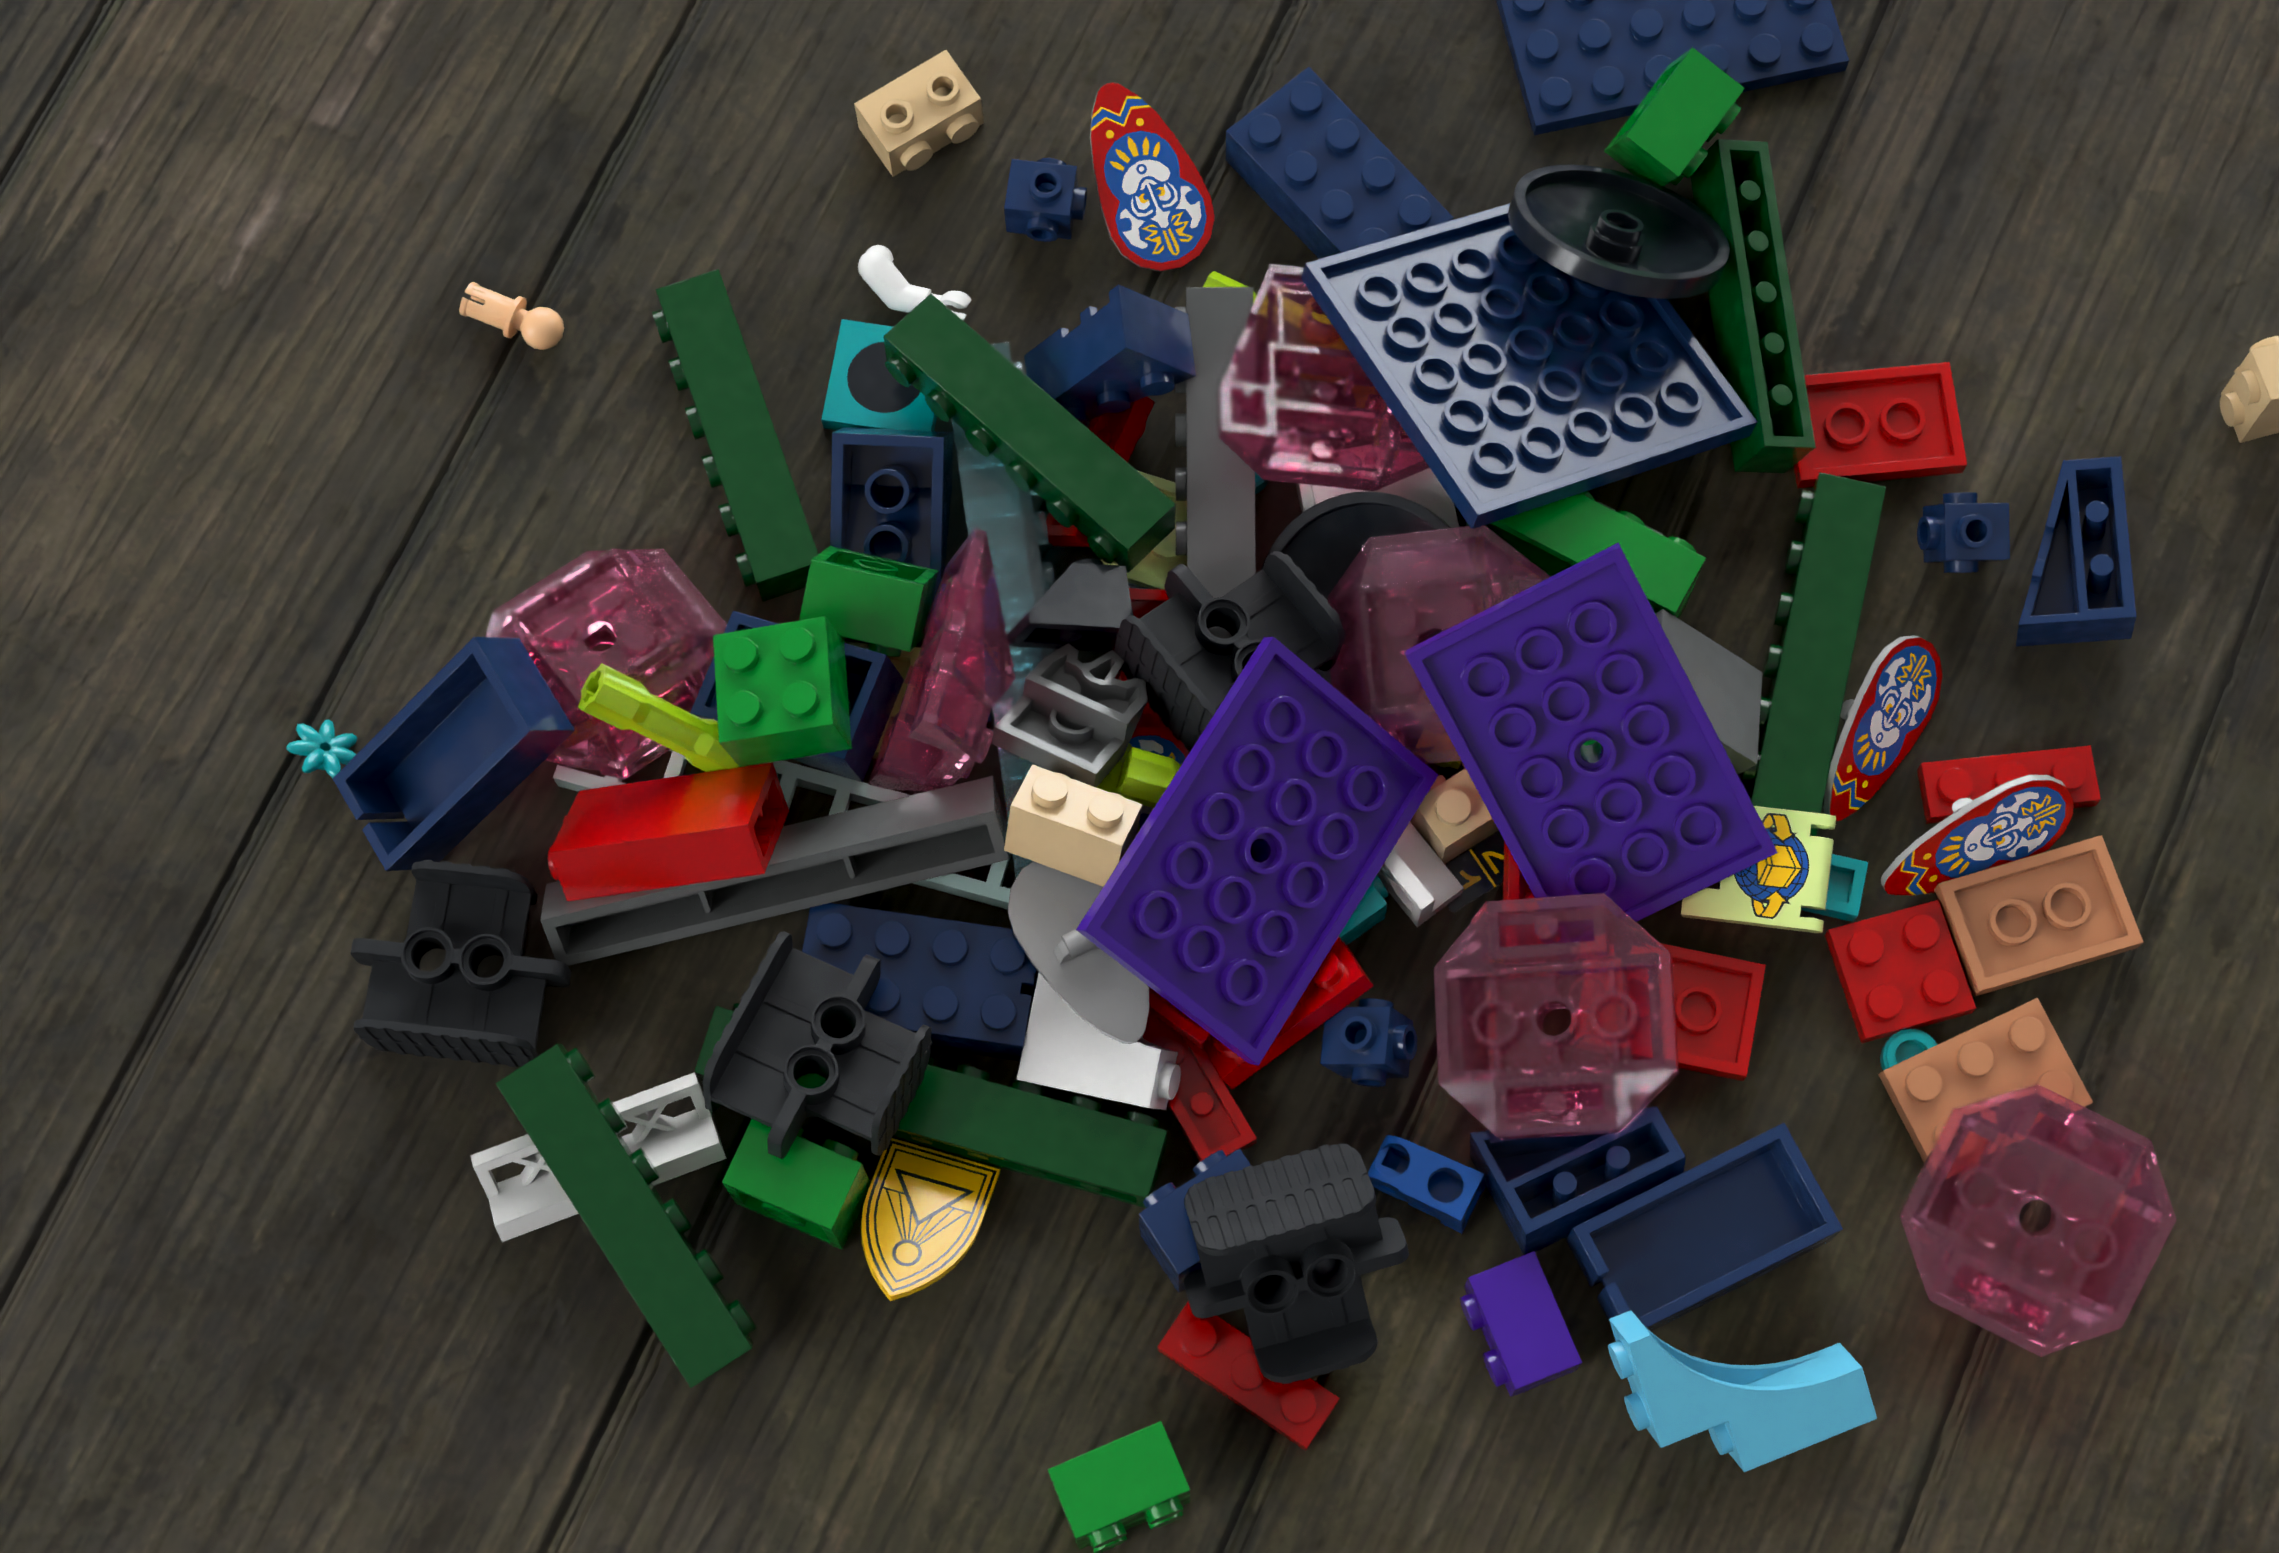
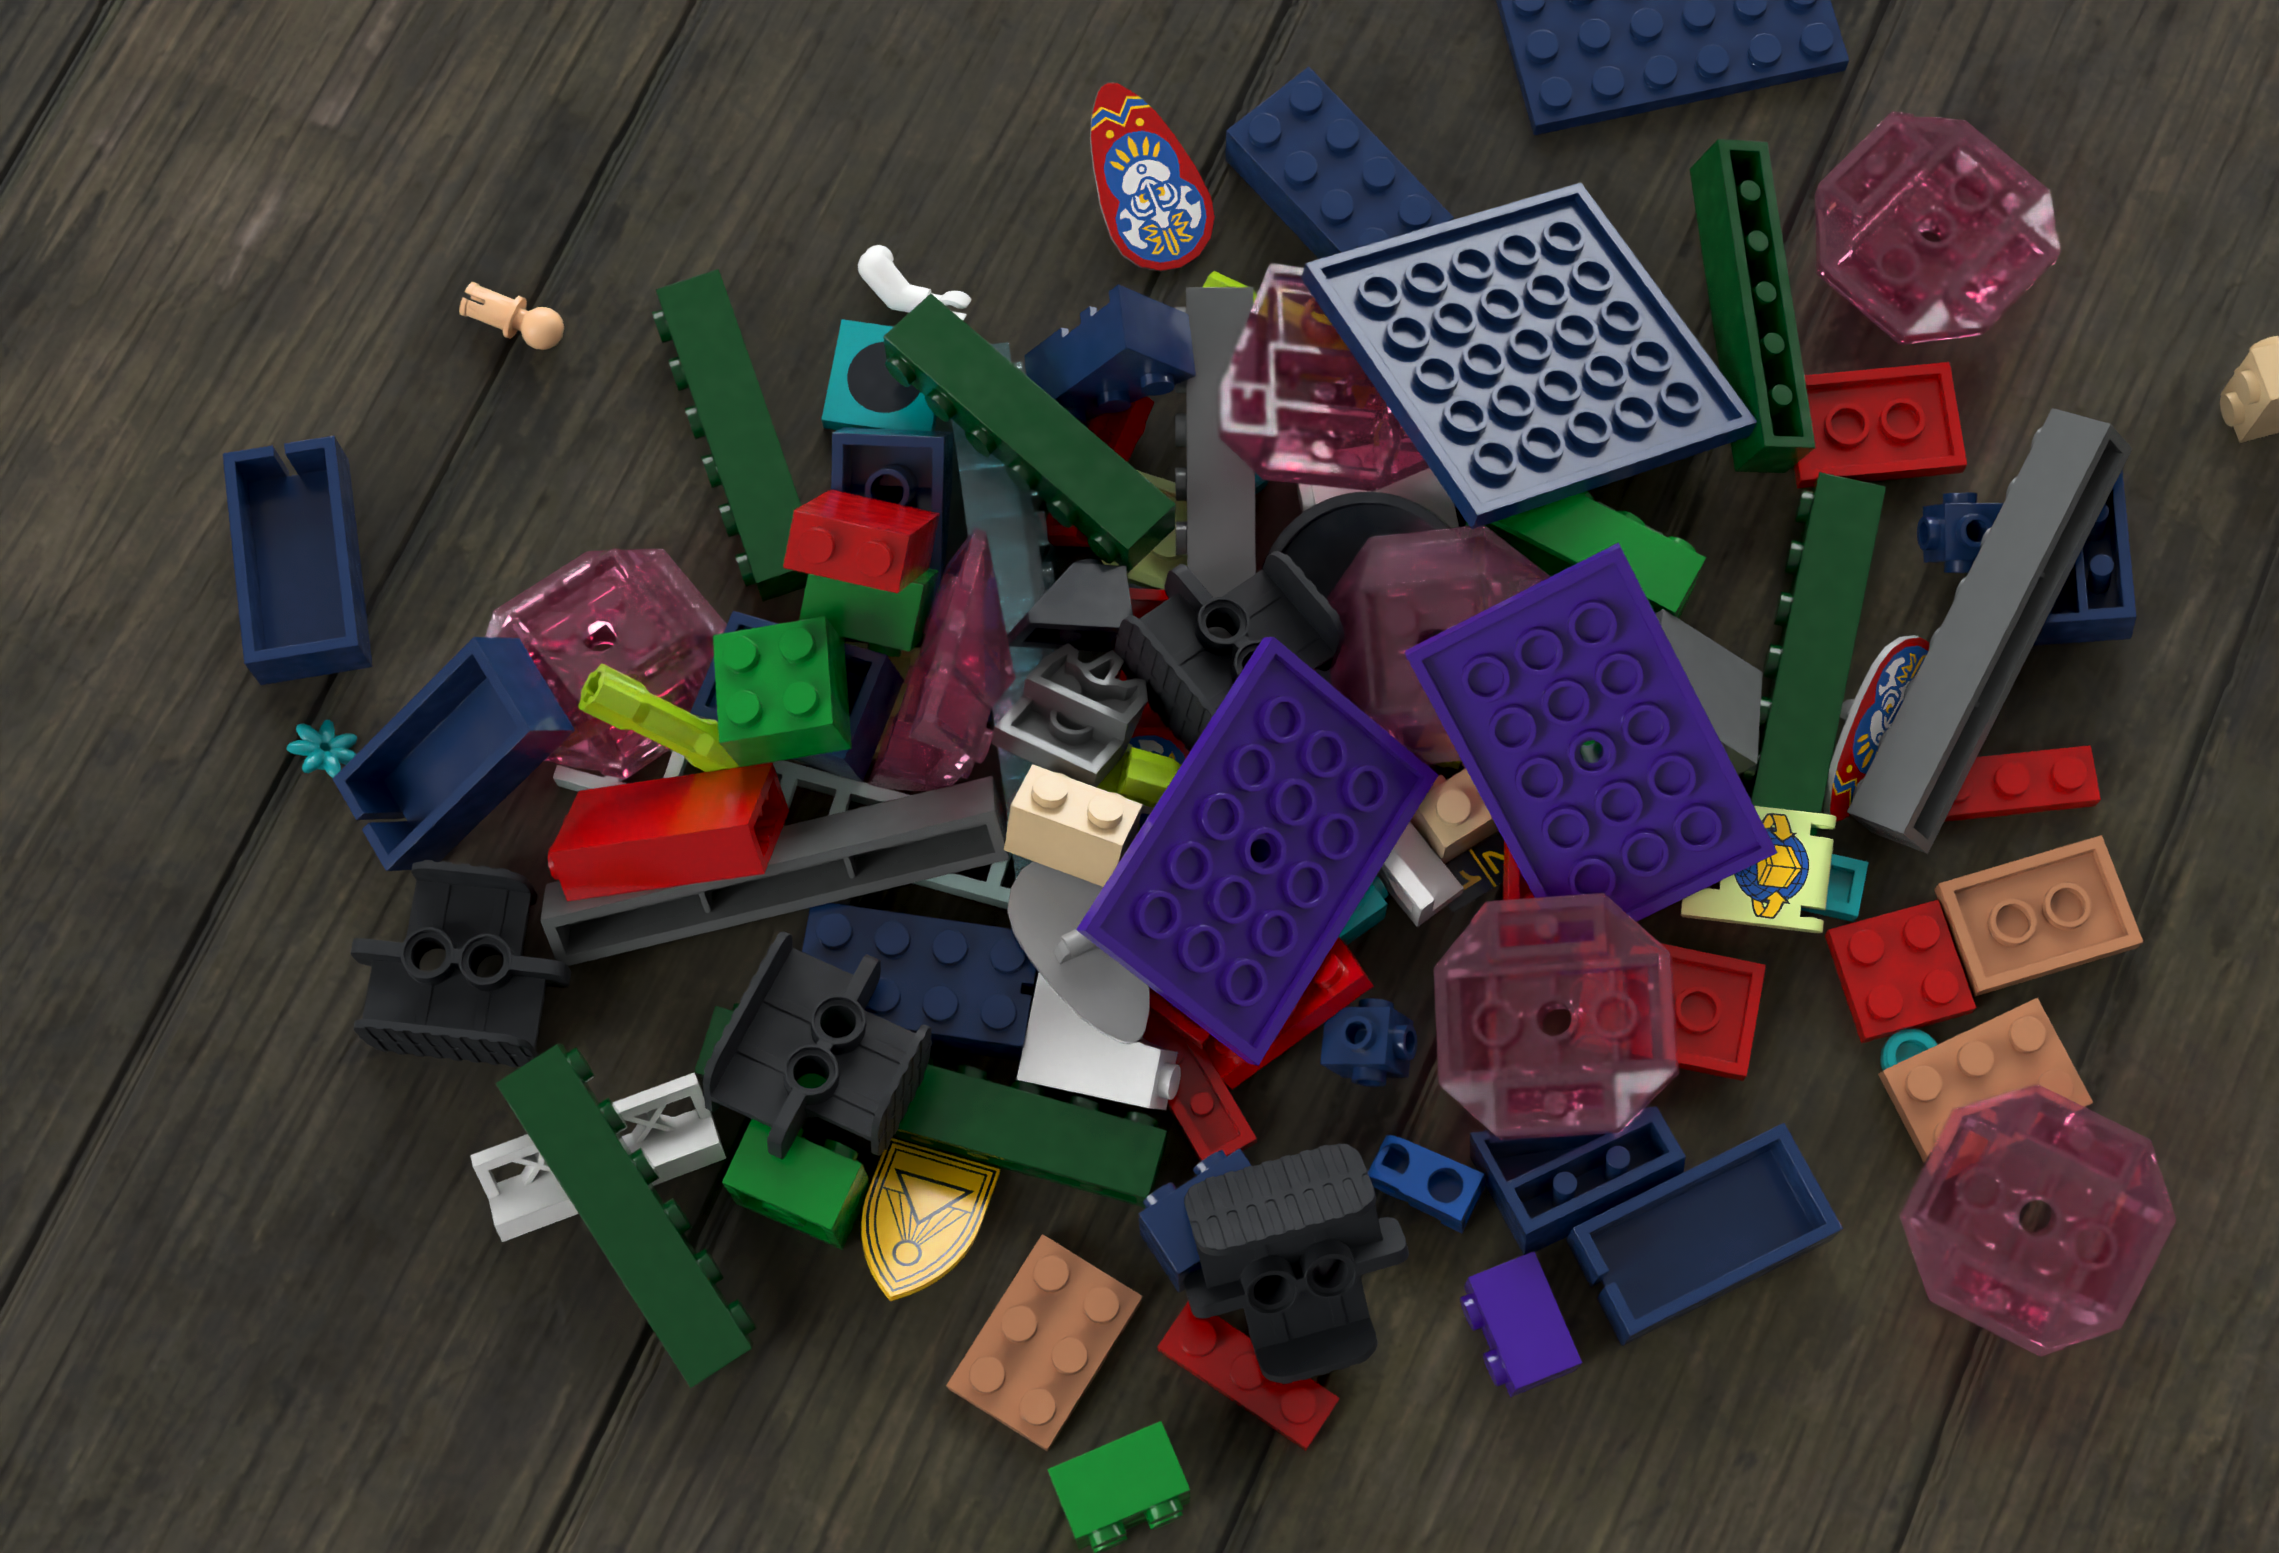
(297, 561): none -> dark blue piece
(861, 540): none -> red brick
(920, 114): tan brick -> none
(1043, 199): dark blue brick -> none
(1045, 1342): none -> nougat plate
(1618, 231): black dish -> none
(1675, 119): green brick -> none
(1748, 1409): medium azure arch -> none
(1942, 181): none -> clear pink piece
(1982, 833): shield -> none
(1989, 629): none -> dark grey brick

